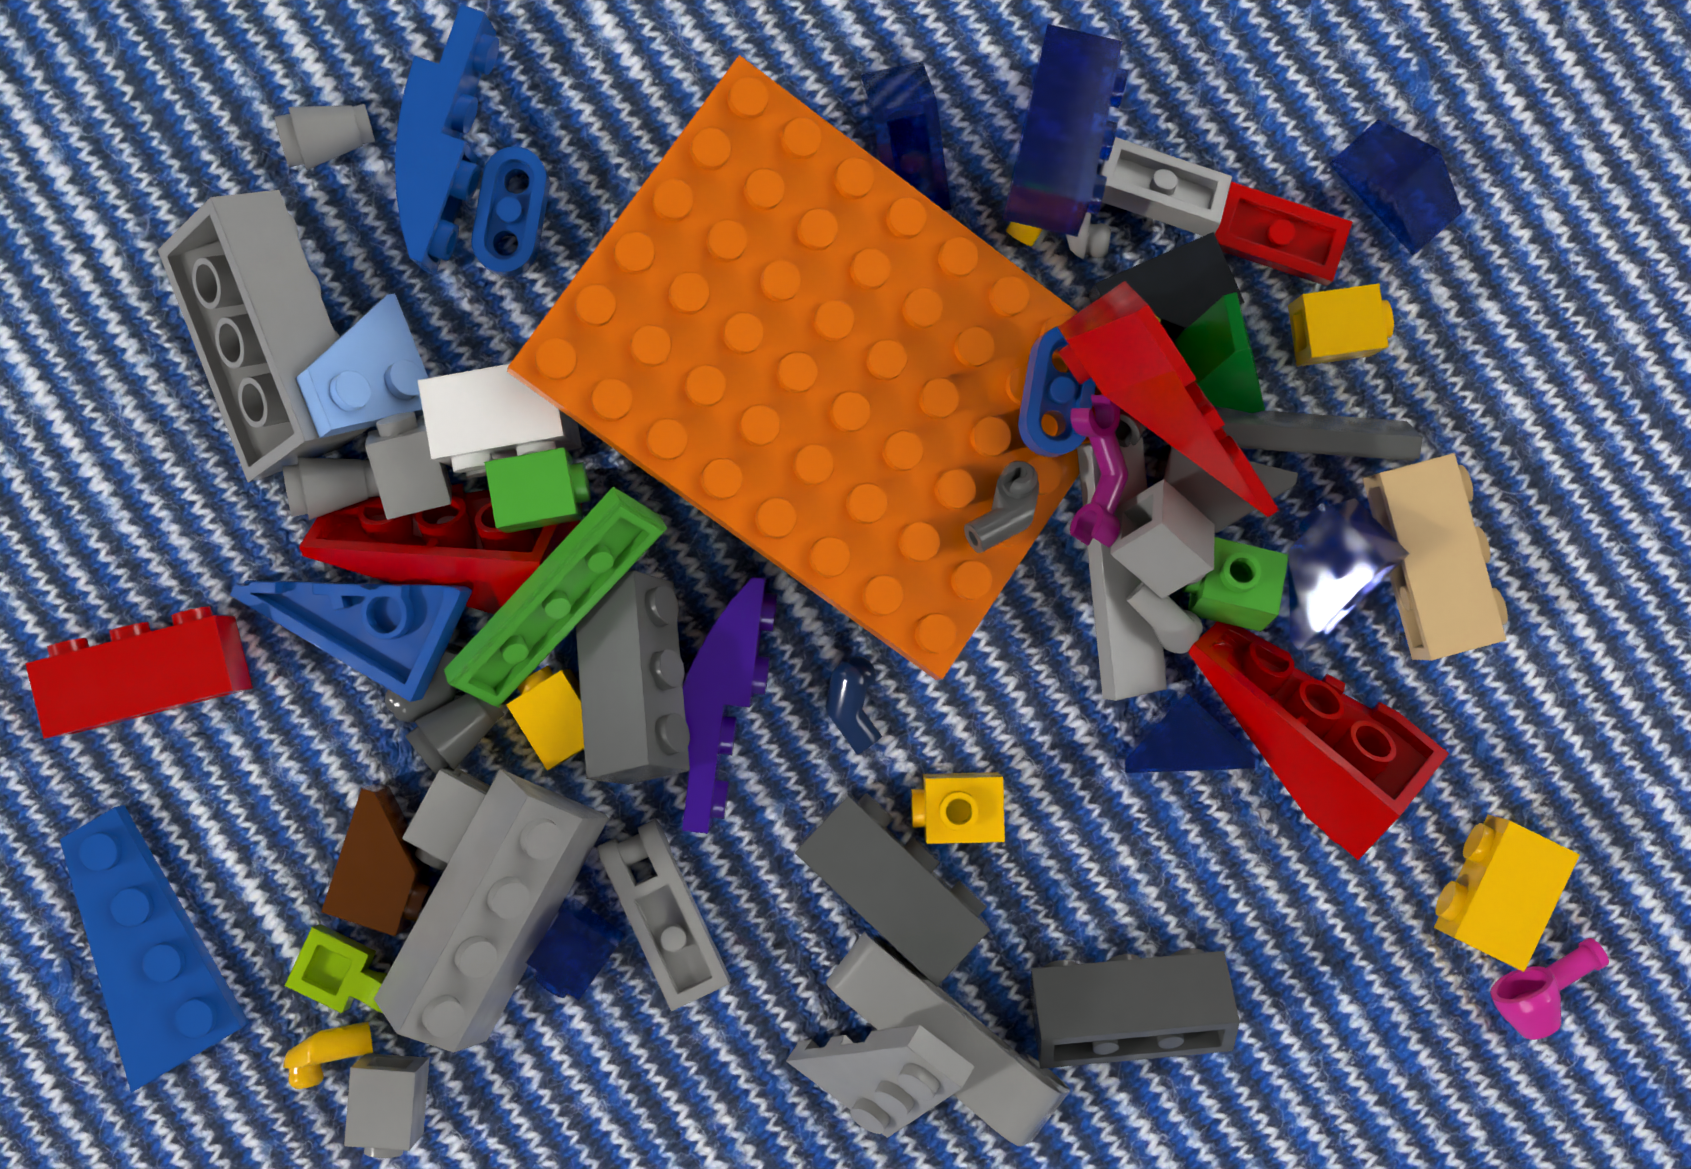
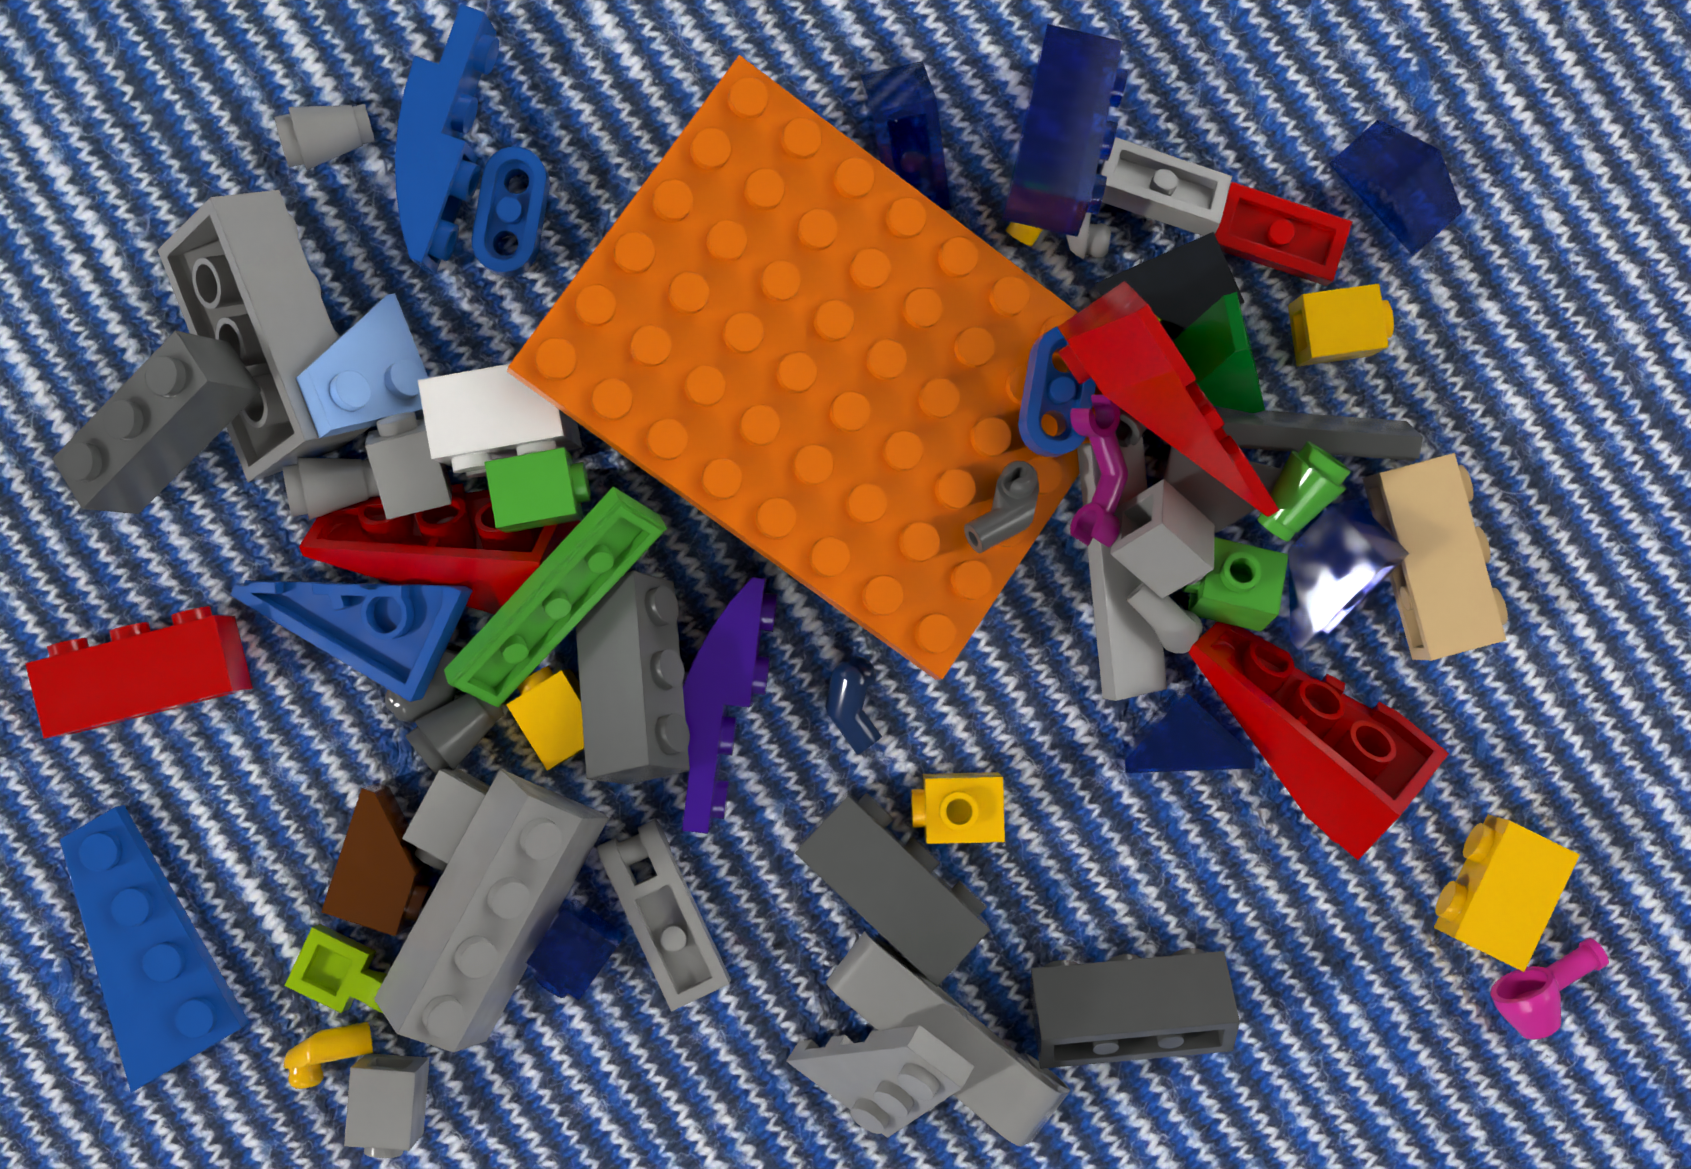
(156, 423): none -> dark grey brick
(1304, 489): none -> bright green cone

